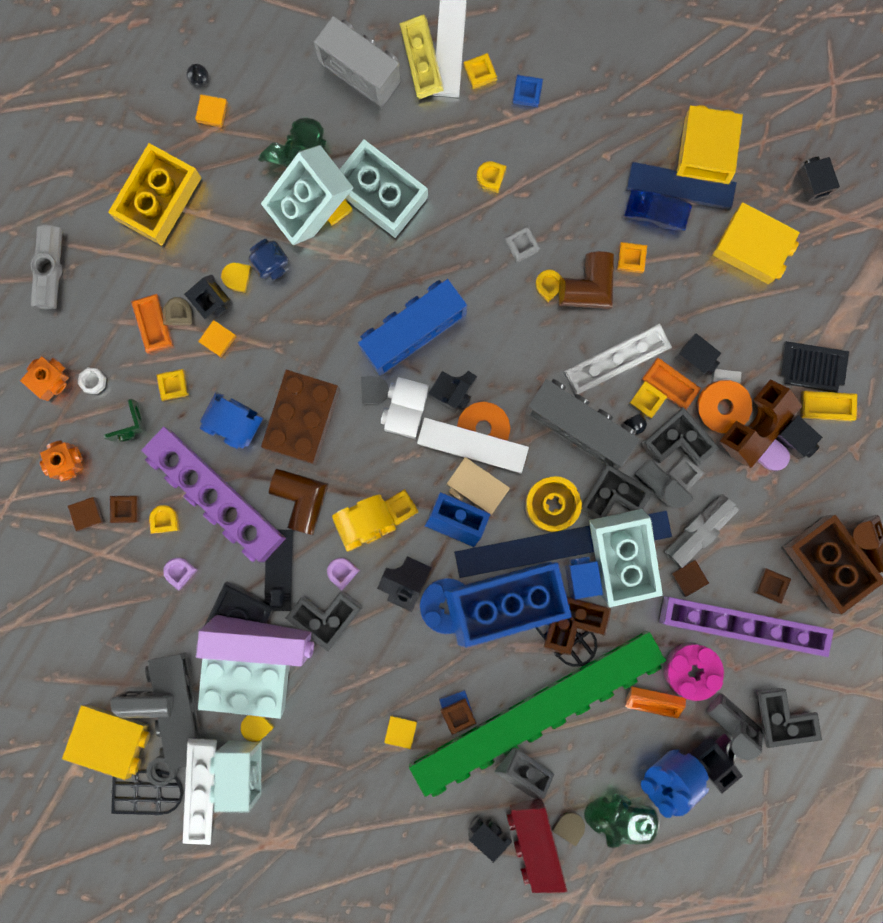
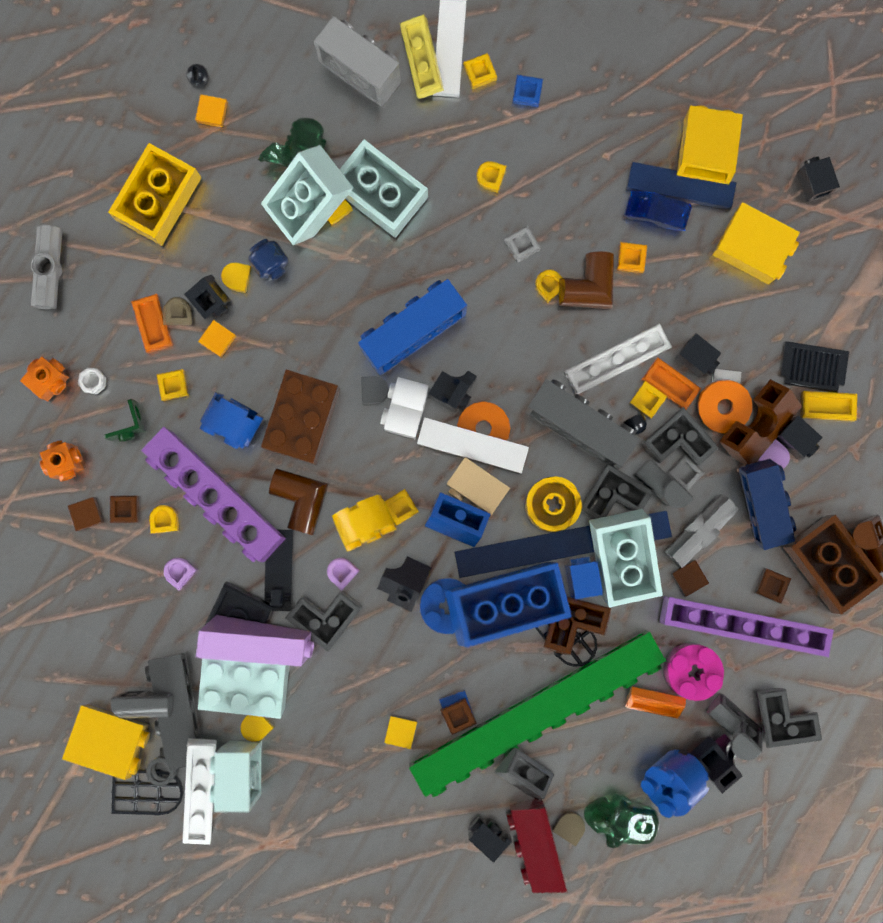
(768, 504): none -> dark blue brick

